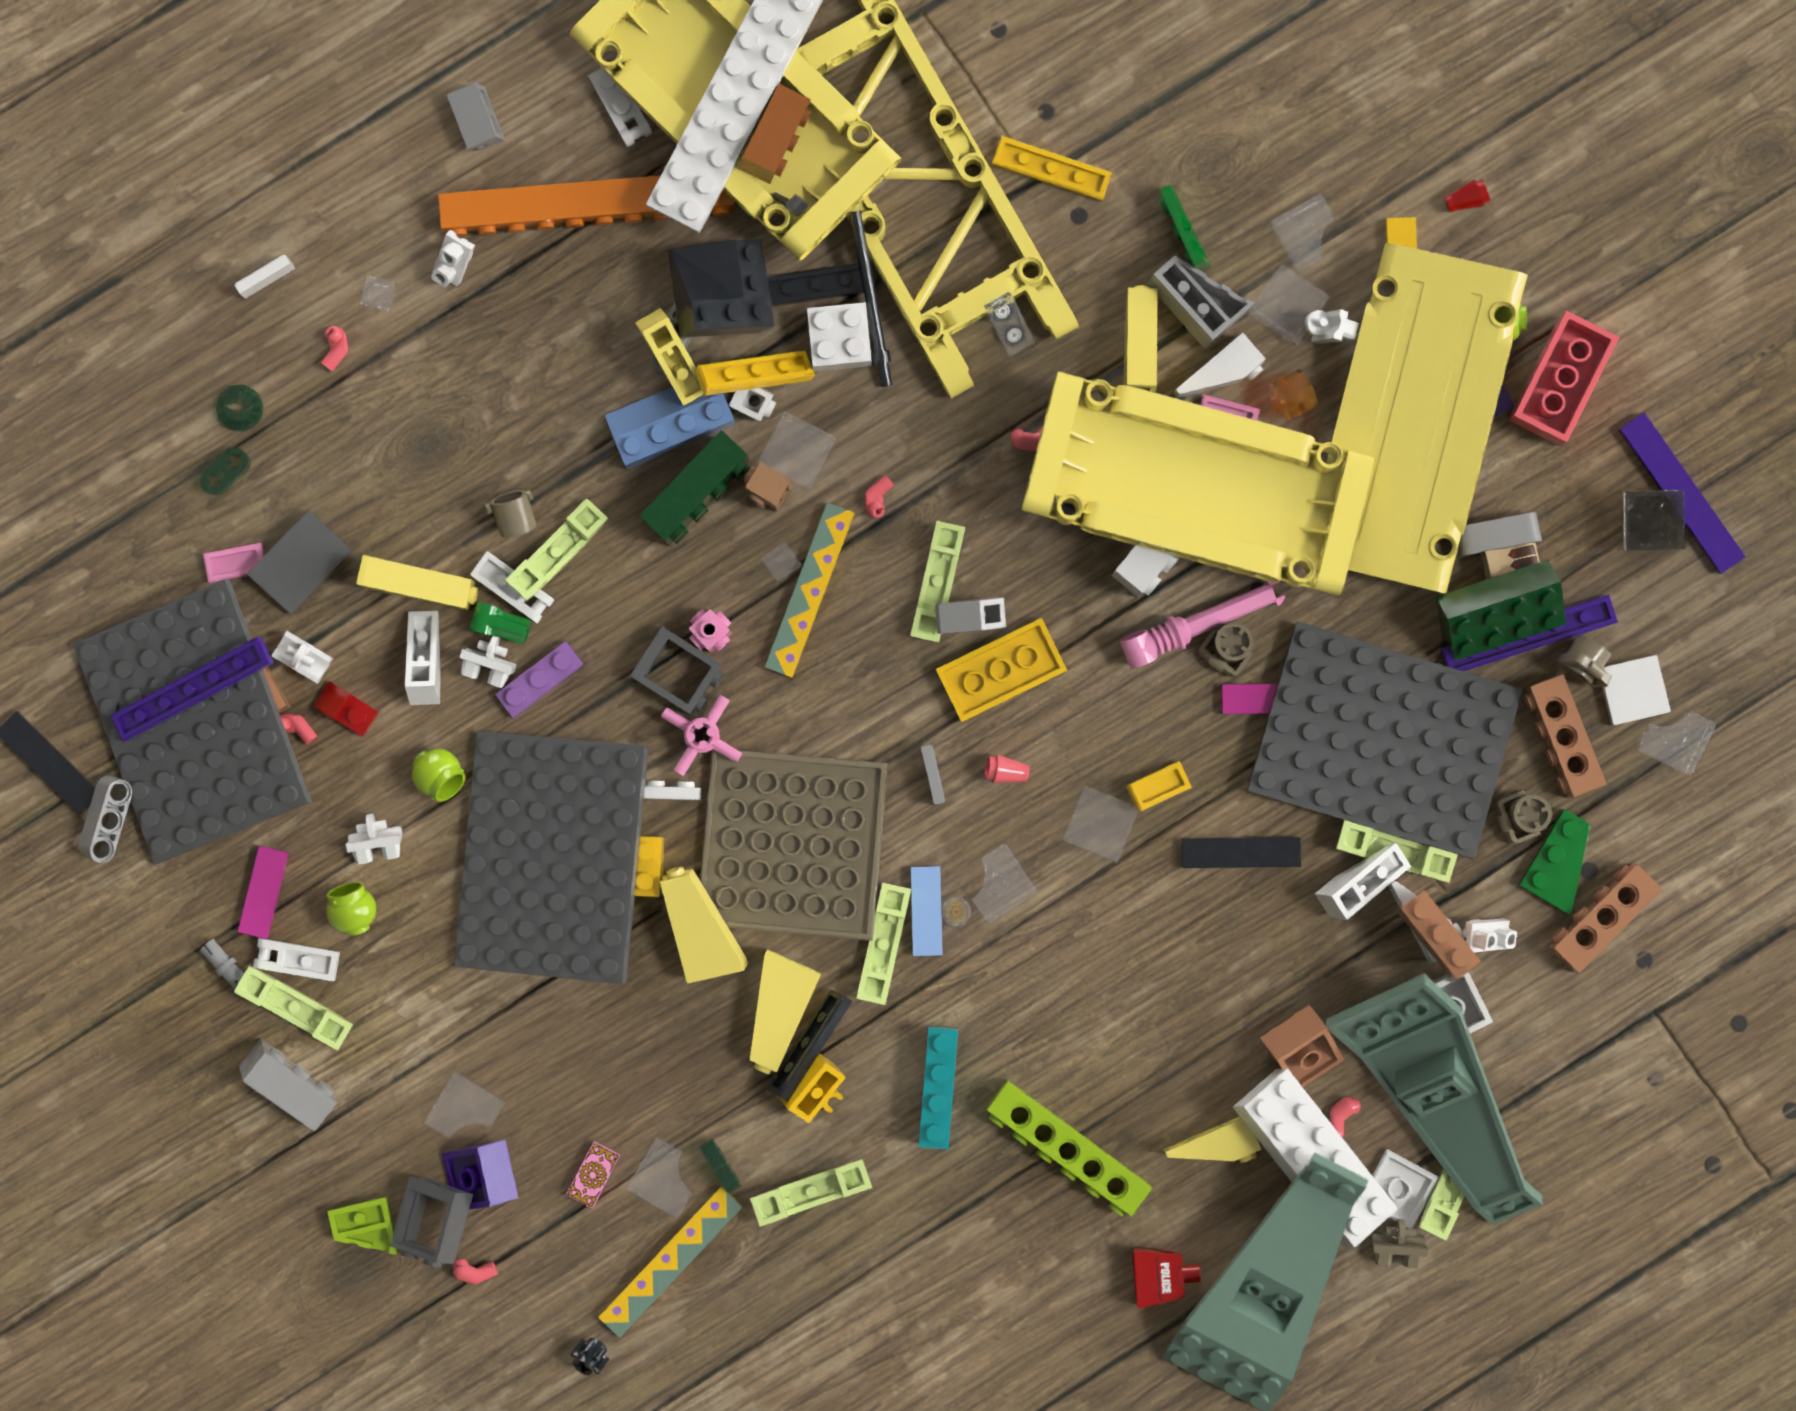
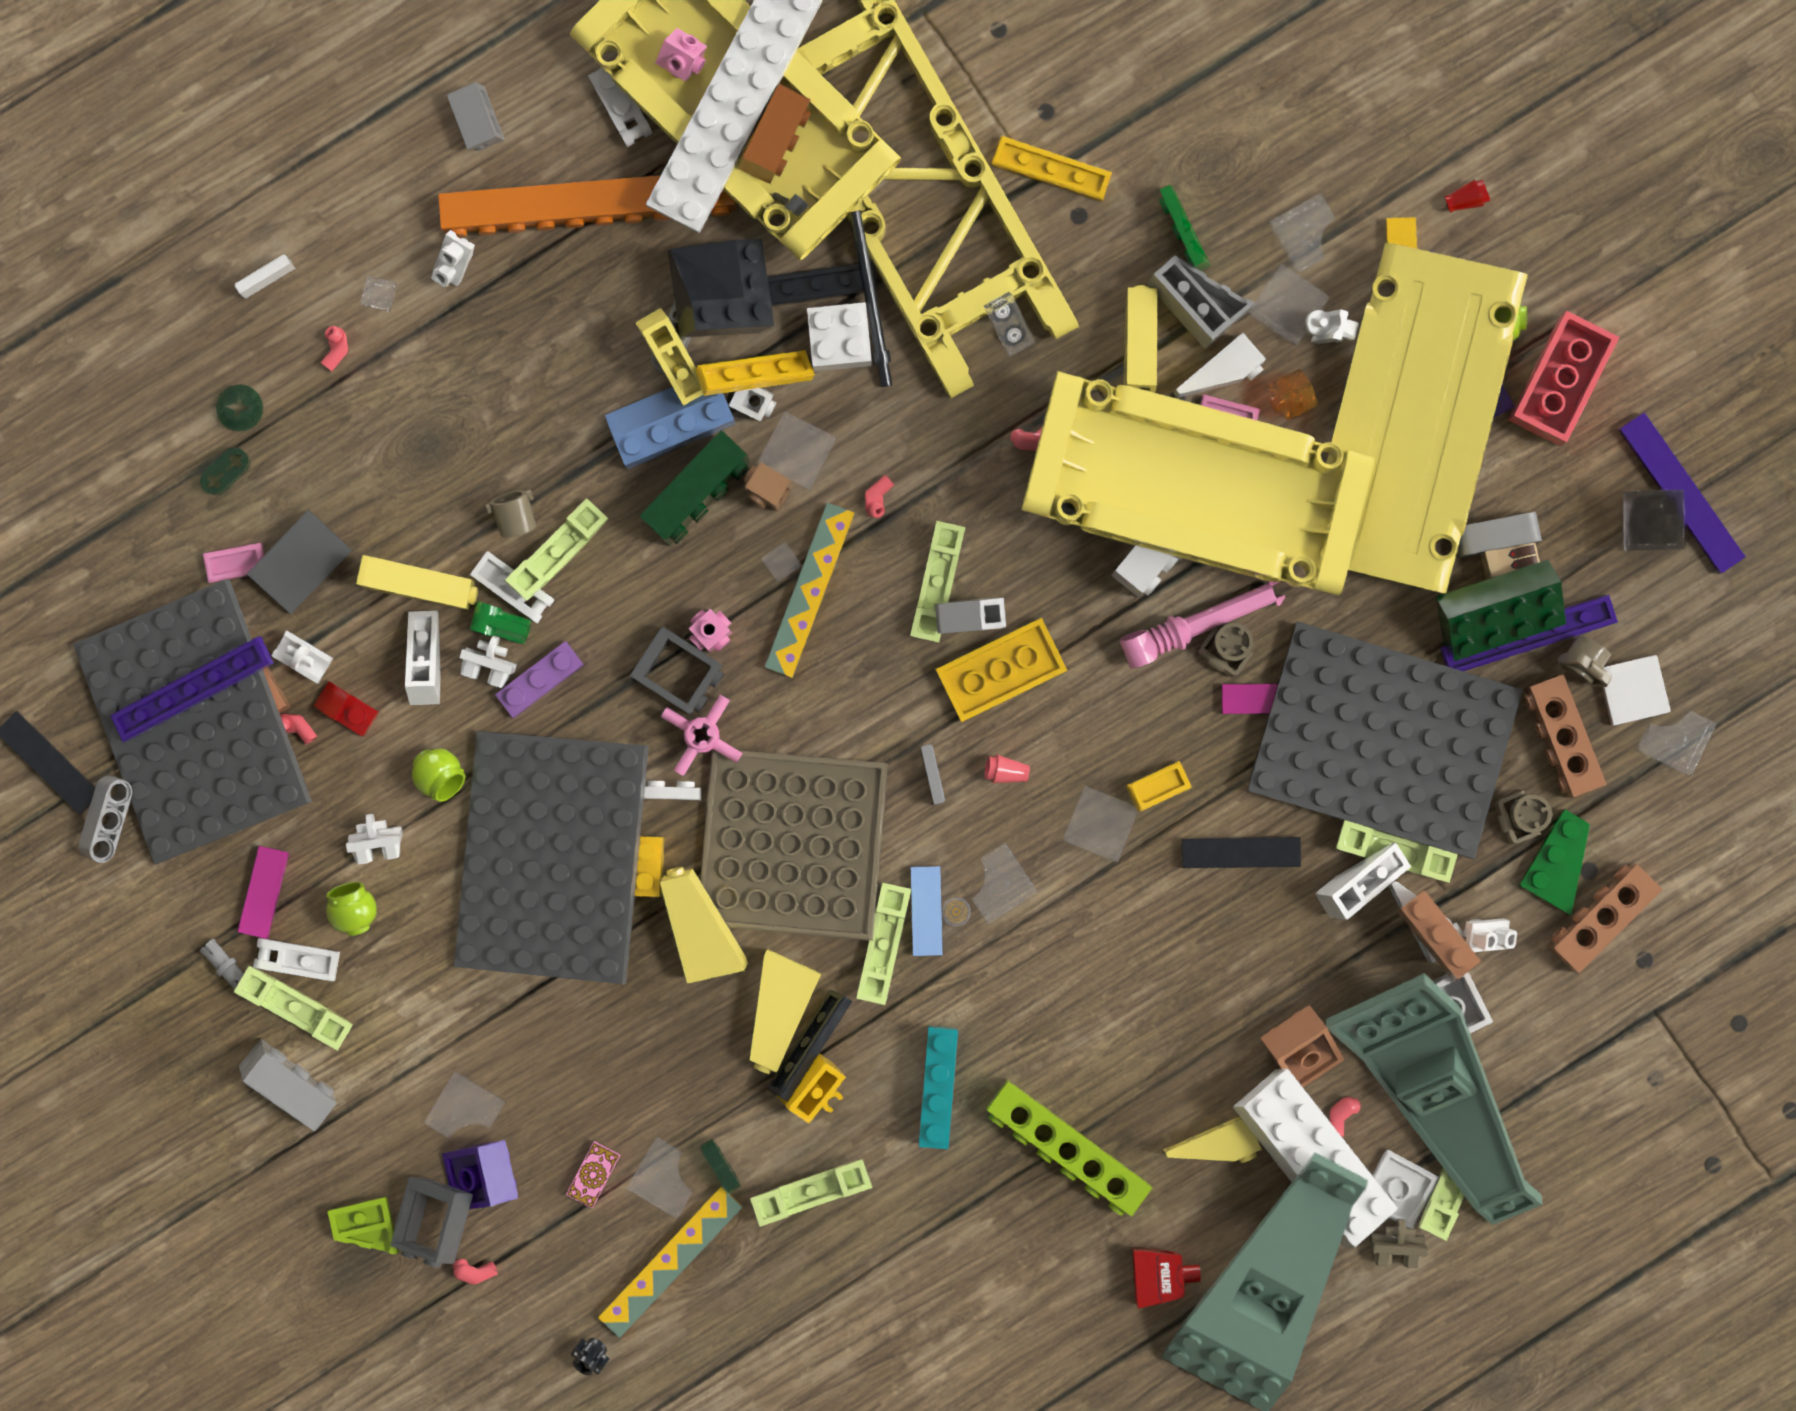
(681, 55): none -> bright pink brick

